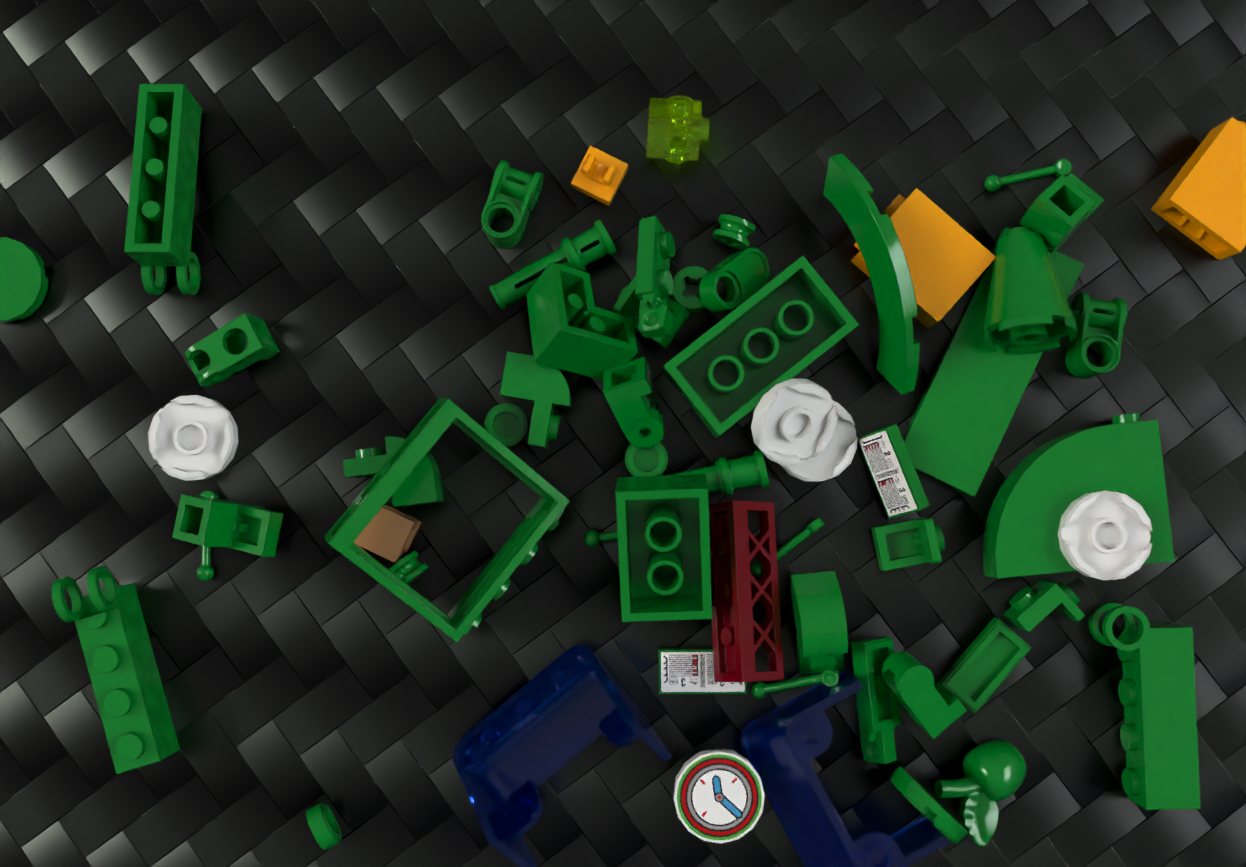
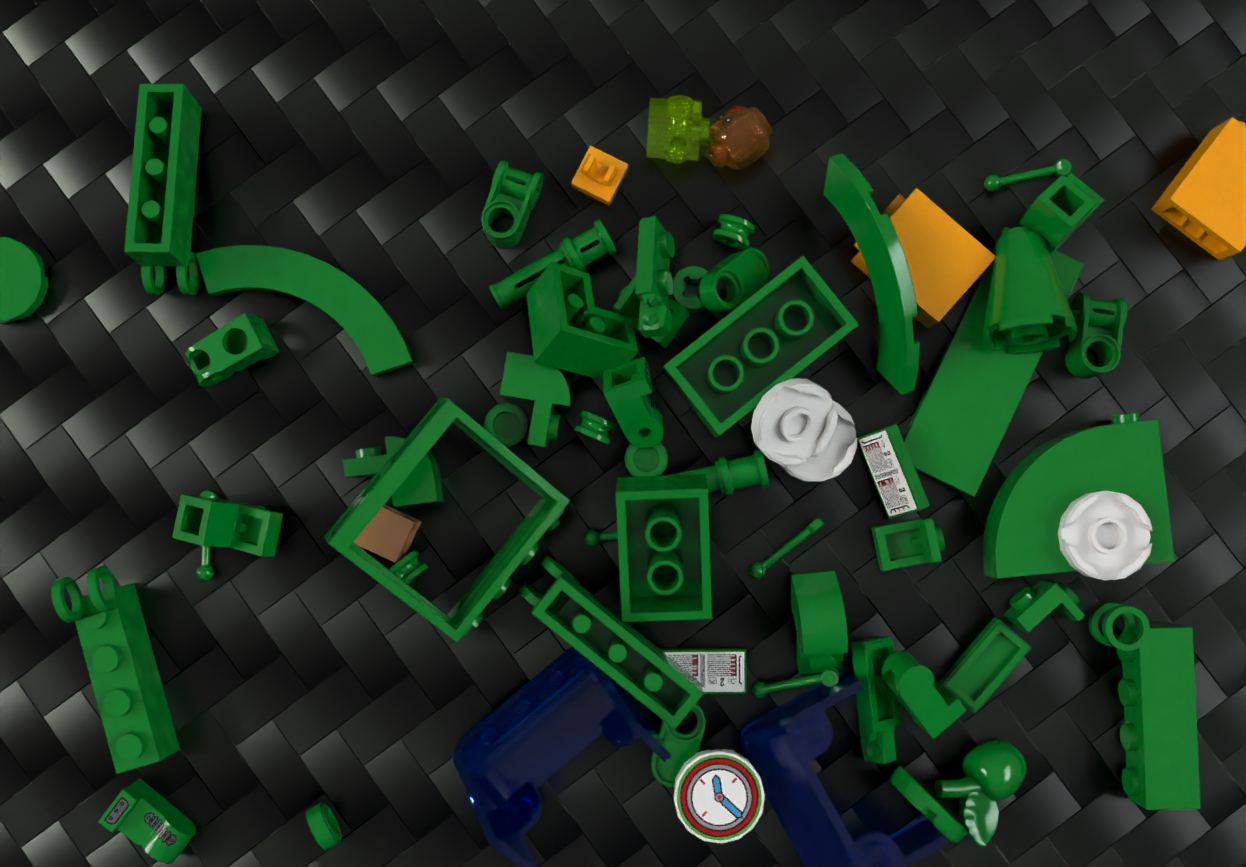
(149, 821): none -> green leg
(194, 425): white tile -> none
(316, 282): none -> green tile
(595, 427): none -> green bush
(613, 645): none -> green hinge
(681, 747): none -> green piece
(736, 591): dark red fence -> none
(739, 137): none -> clear orange head

